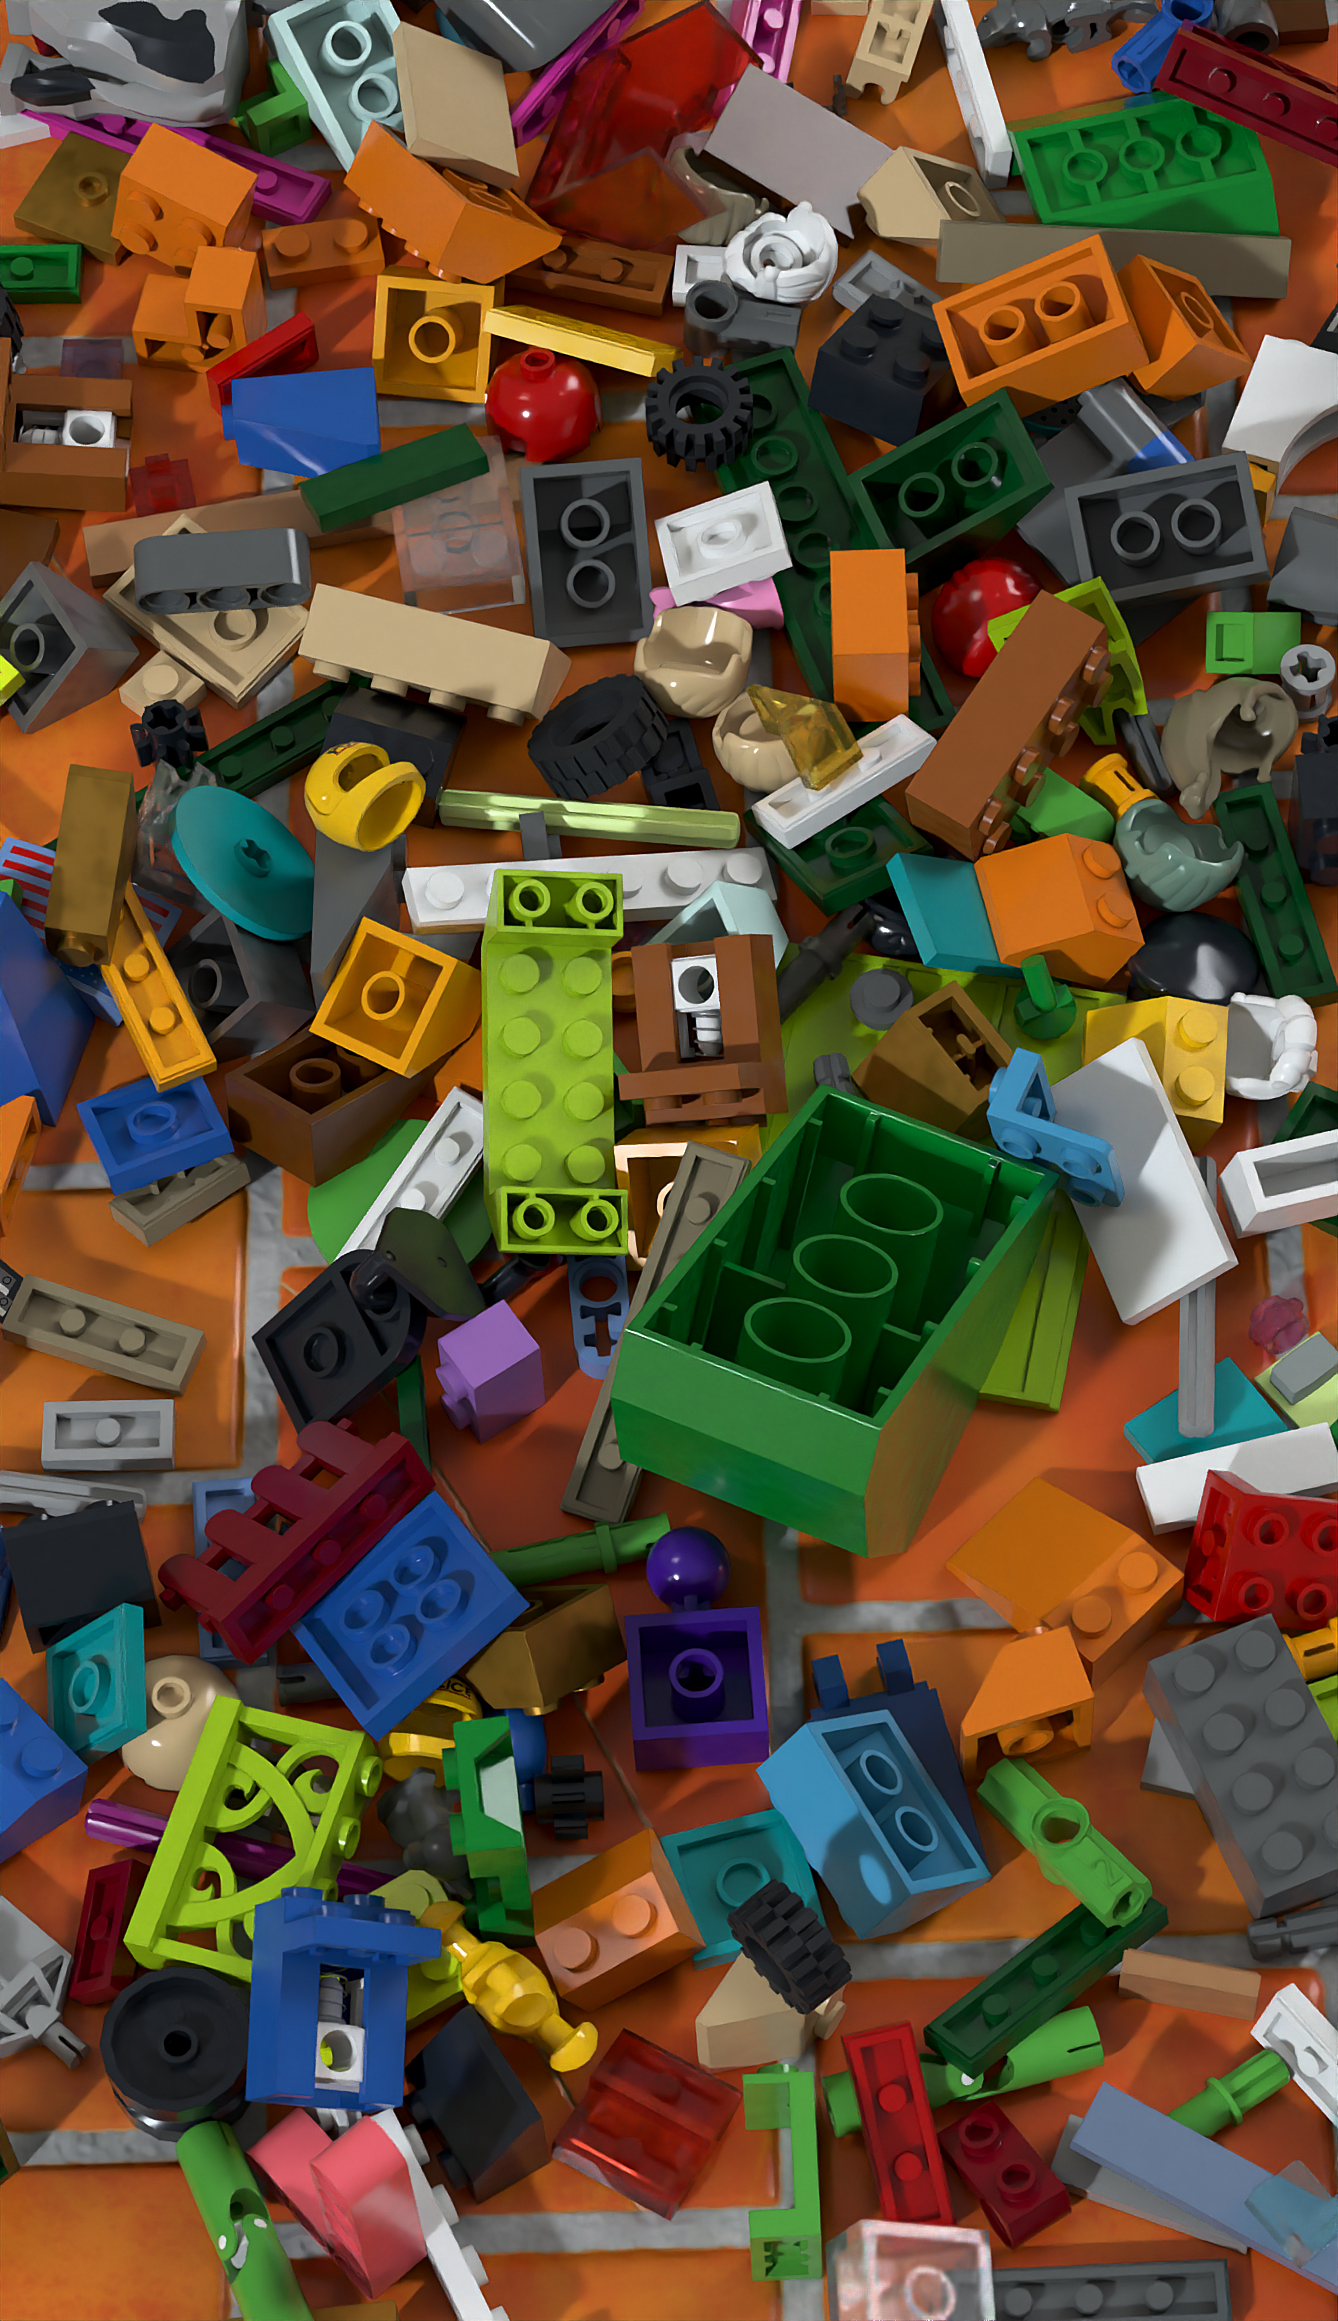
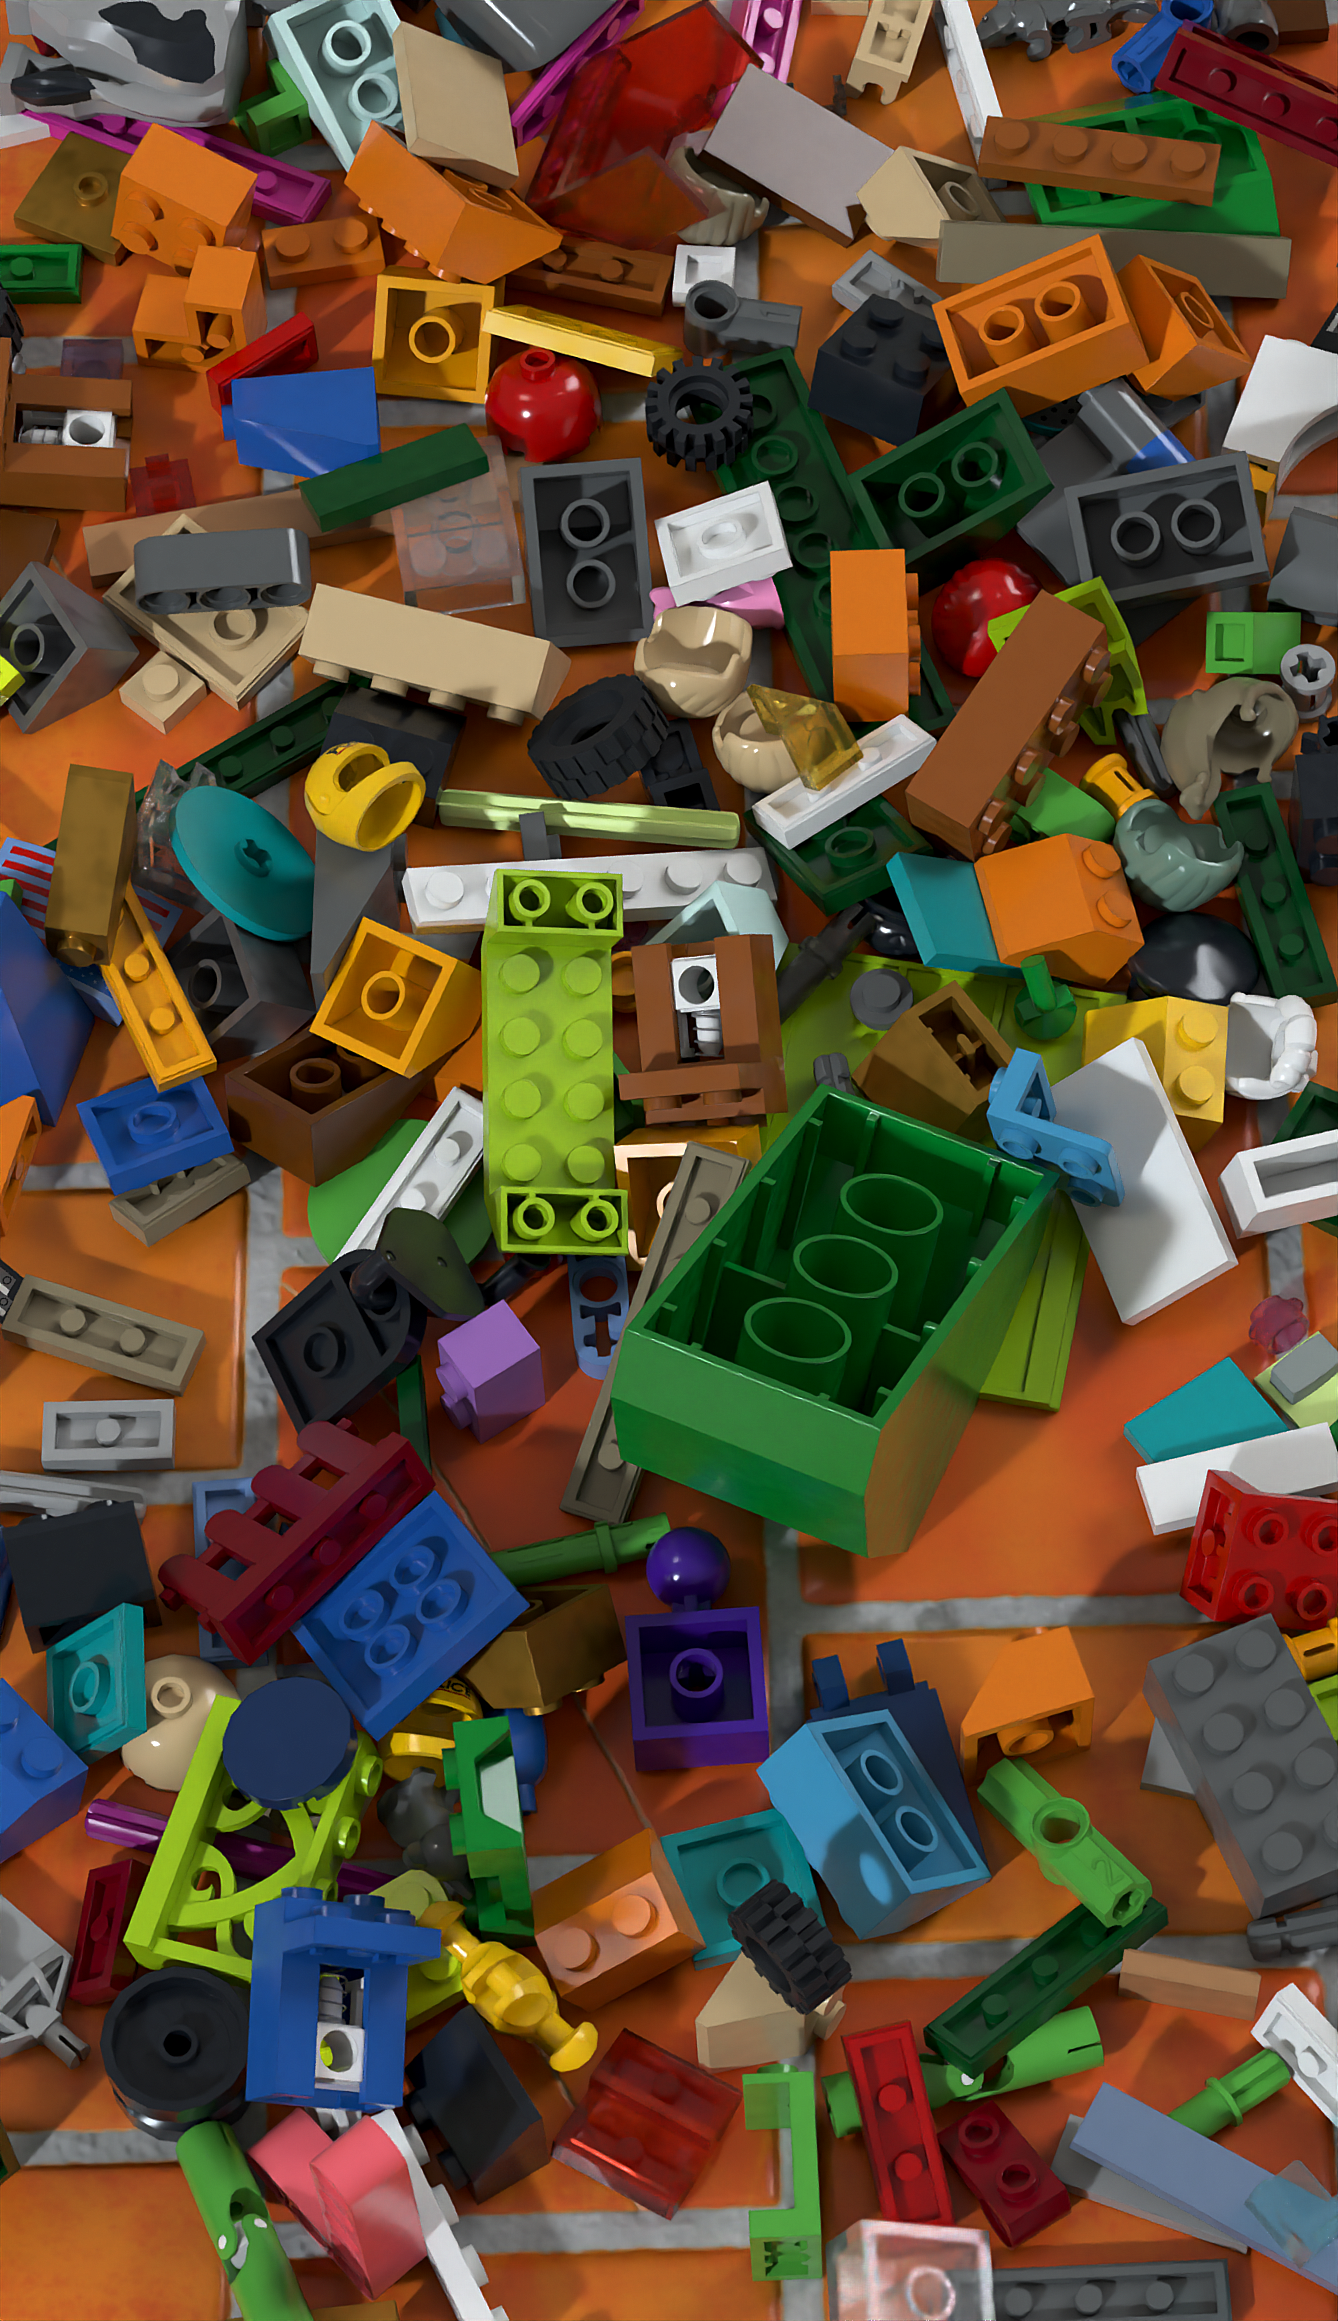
(169, 735): black gear -> none
(289, 1743): none -> dark blue tile
(569, 1797): black gear -> none
(797, 248): white hair -> none
(1070, 1565): orange slope -> none
(1099, 160): none -> dark orange plate
(1198, 1342): light grey axle -> none

